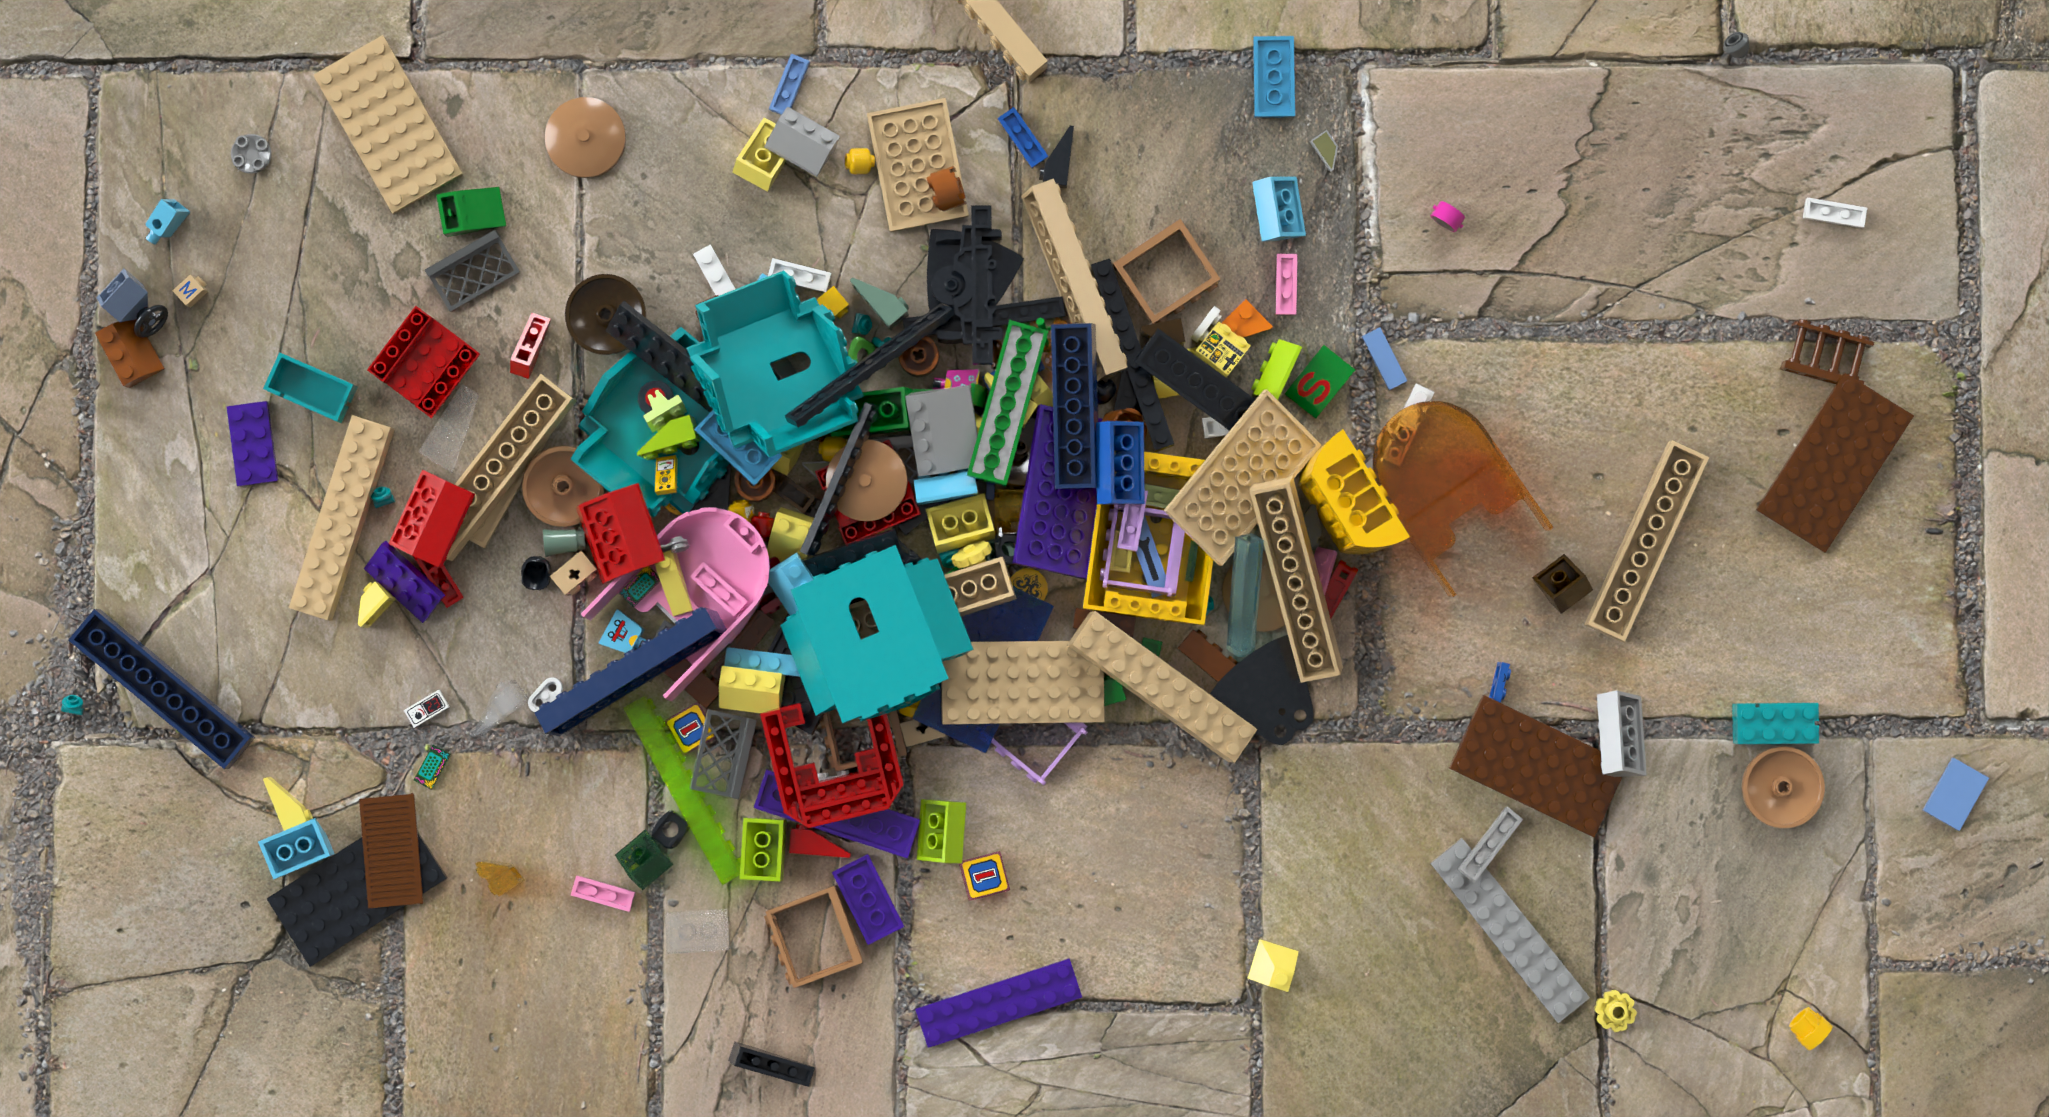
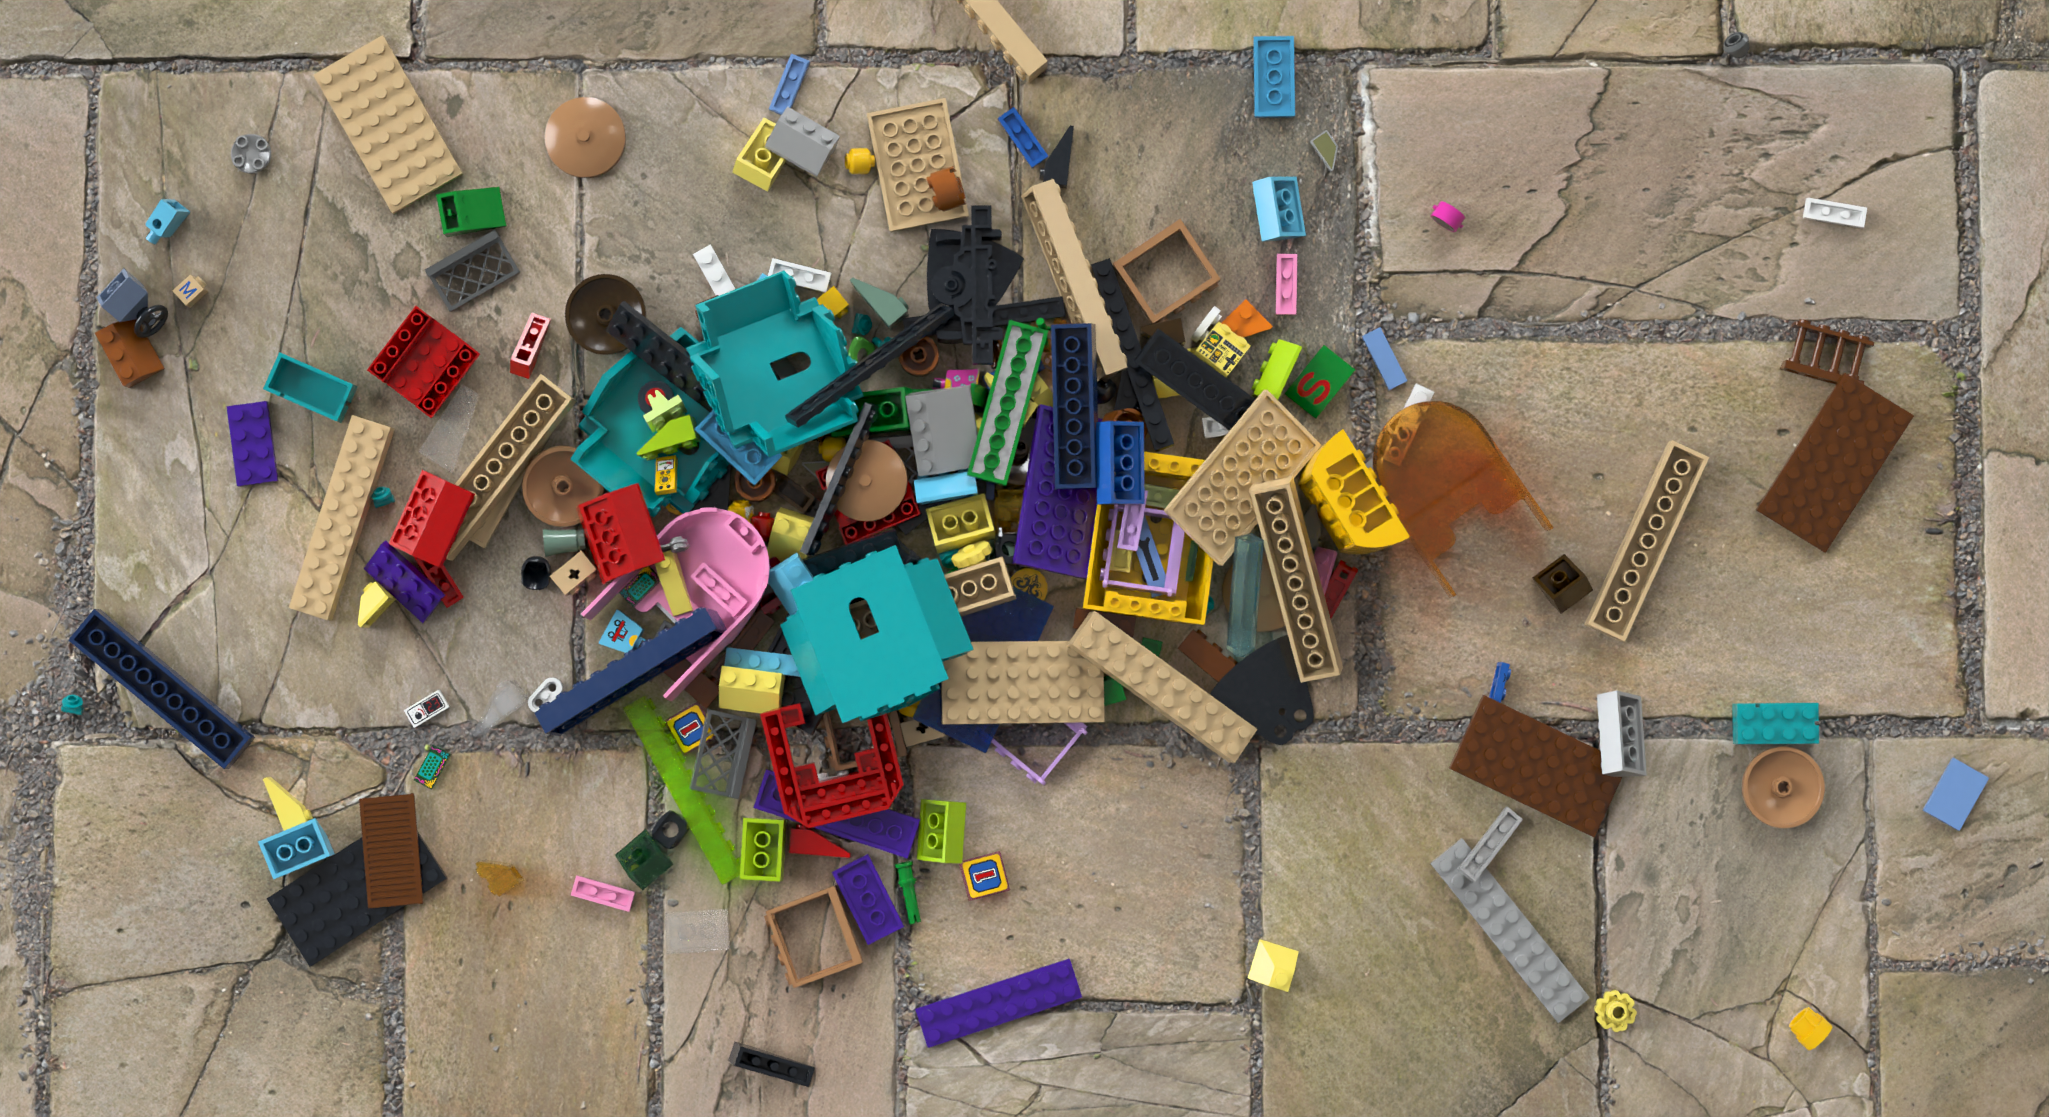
(907, 883): none -> green pin

